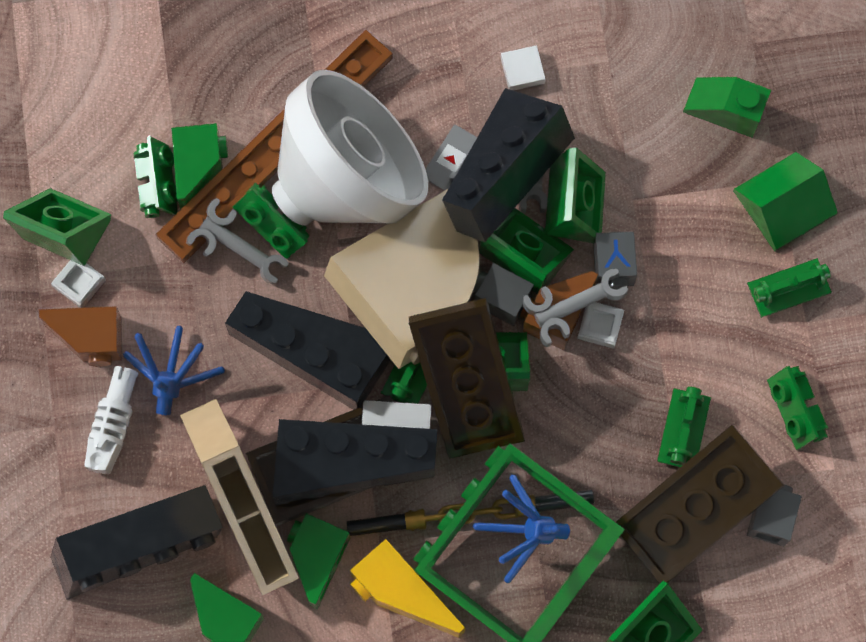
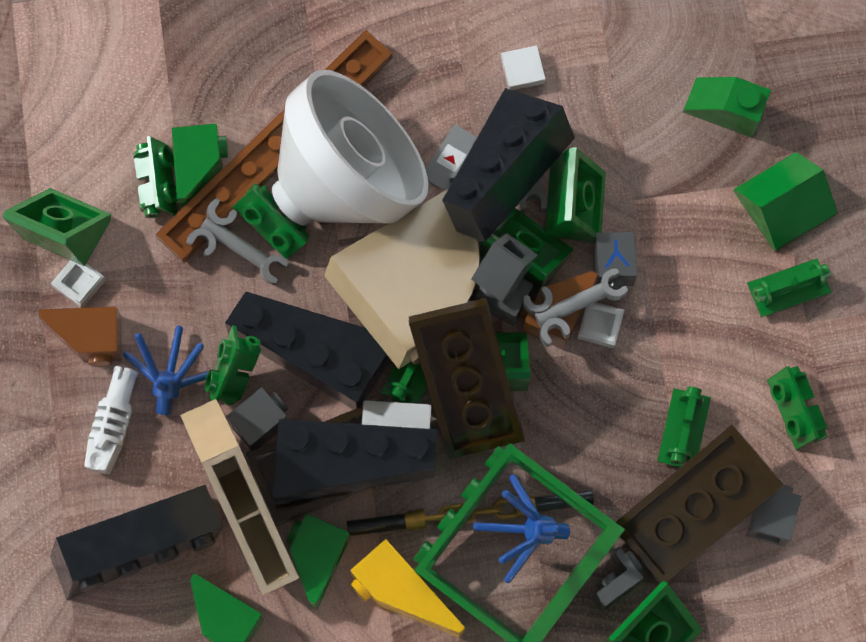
(233, 354): none -> green hinge
(257, 418): none -> dark grey brick
(503, 267): none -> dark grey brick
(616, 587): none -> dark grey bracket

